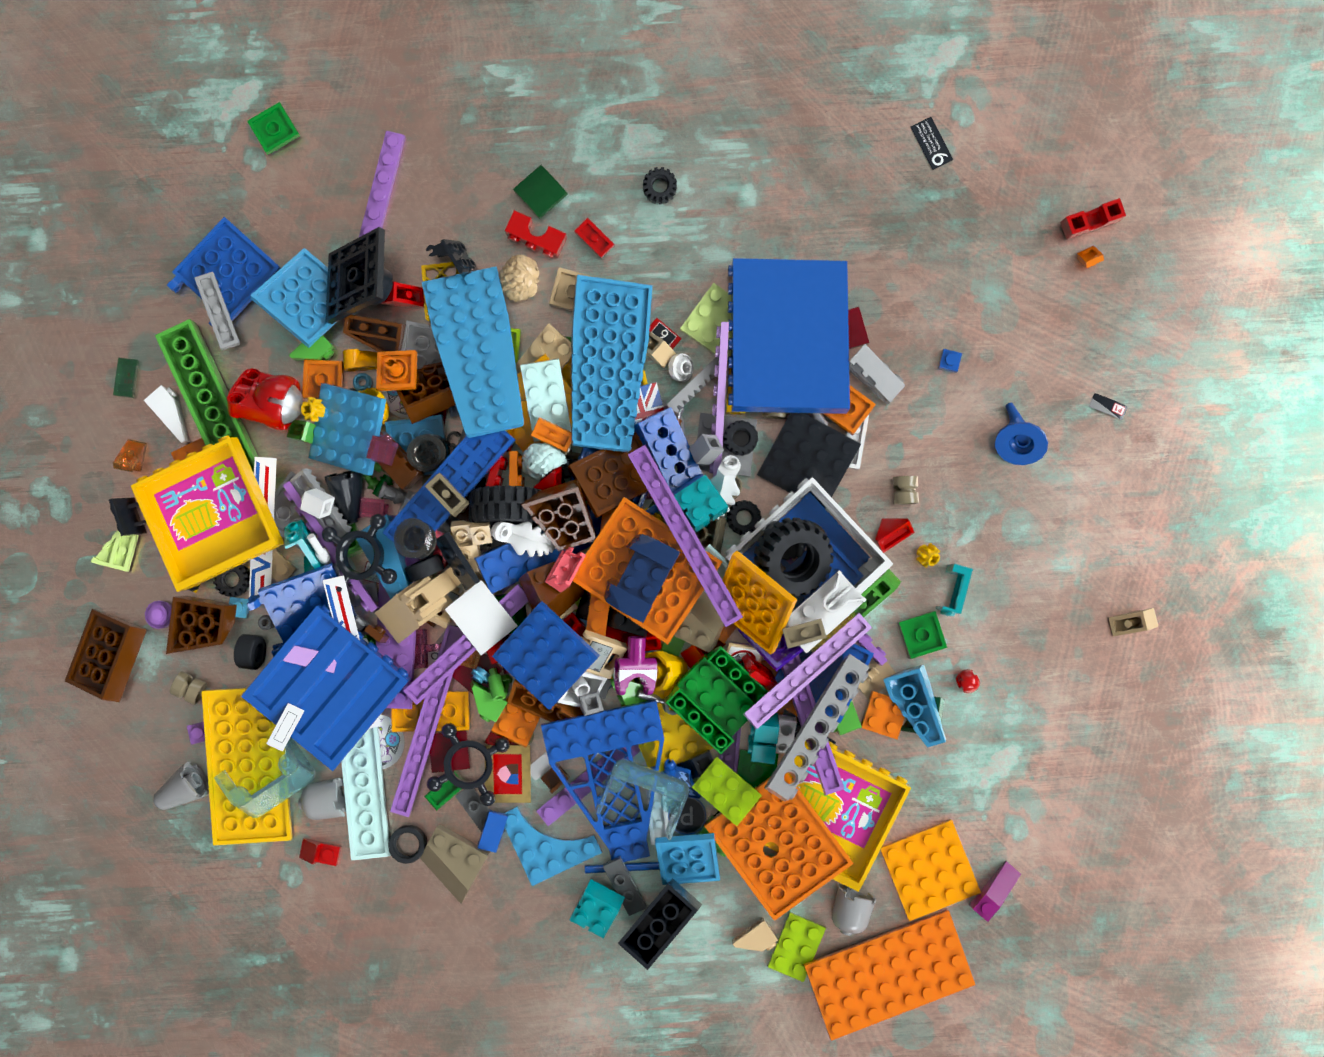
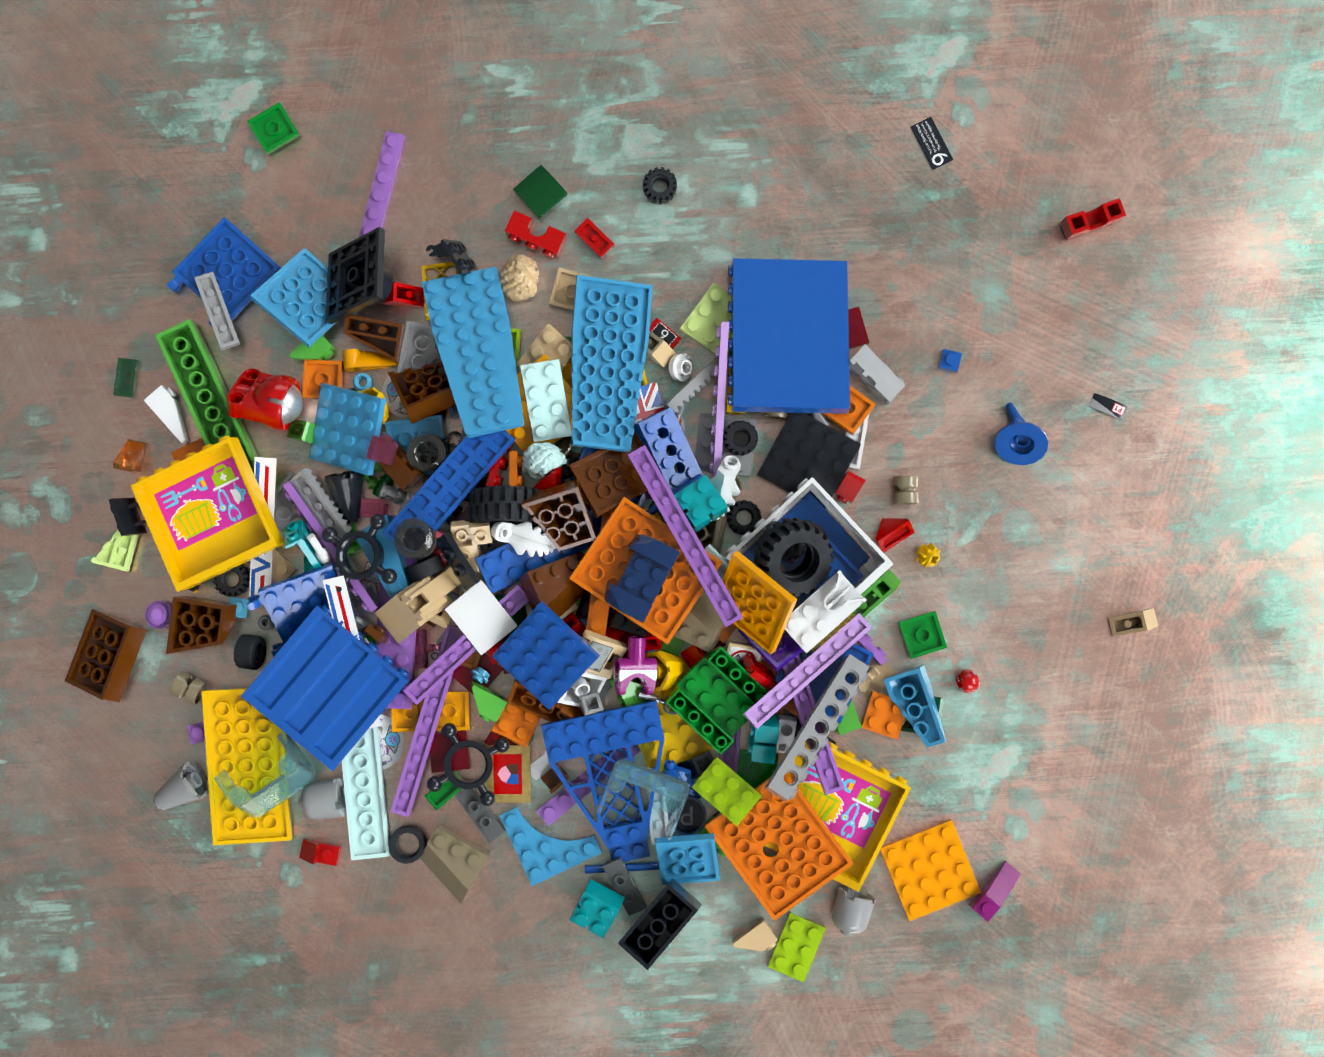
(285, 727): white sticker -> none
(303, 656): lavender piece -> none
(313, 409): yellow gear -> none
(317, 503): white brick -> none
(396, 370): orange plate -> none
(447, 494): dark tan brick -> none
(492, 831): blue tile -> none
(498, 684): bright green plant -> none
(552, 434): orange plate -> none
(564, 569): coral hinge -> none
(706, 449): light grey brick -> none
(804, 633): dark tan plate -> none
(849, 487): none -> red slope
(889, 974): orange plate -> none
(960, 589): teal panel -> none
(1090, 256): orange plate -> none

